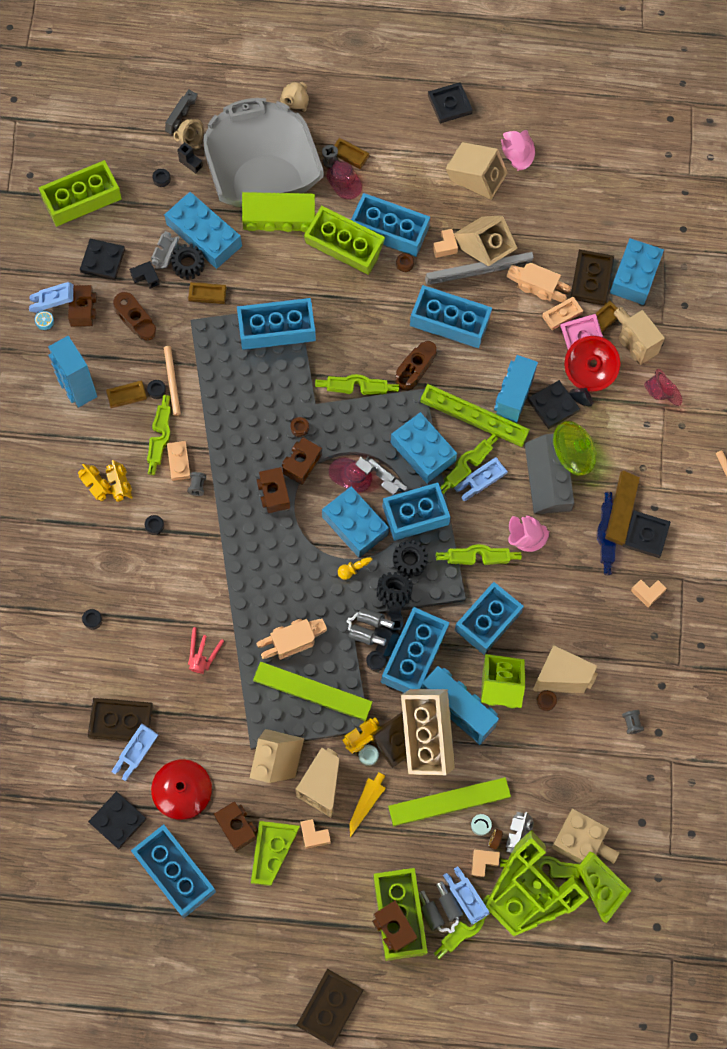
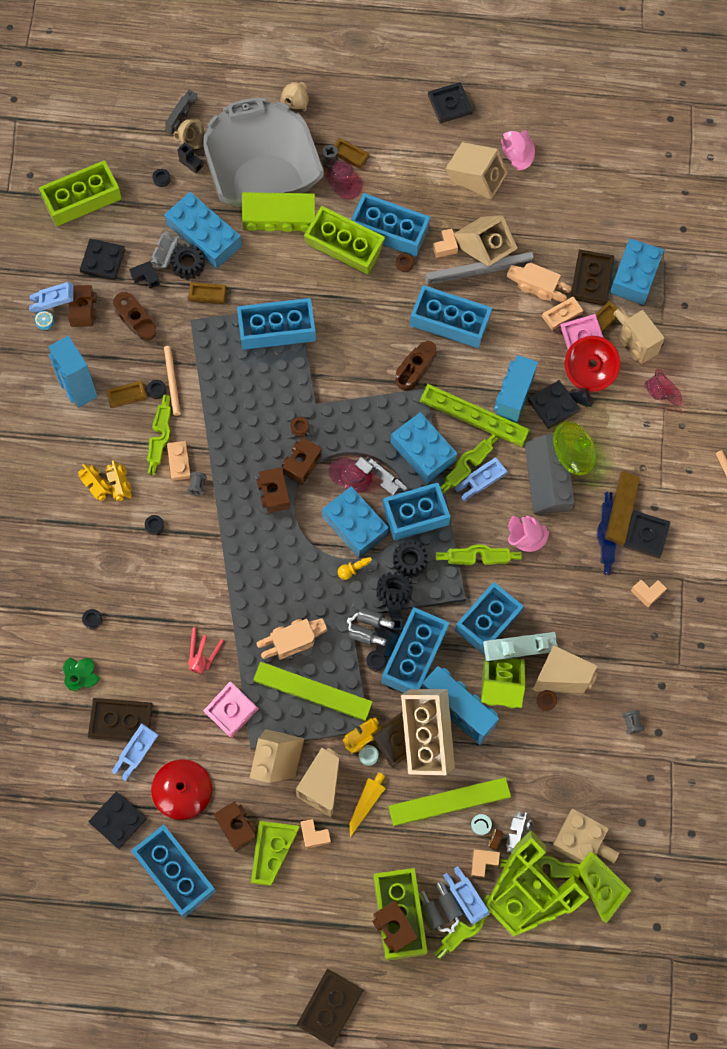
(81, 671): none -> green plate
(231, 709): none -> bright pink tile
(367, 385): lime piece -> none
(519, 646): none -> light aqua hinge

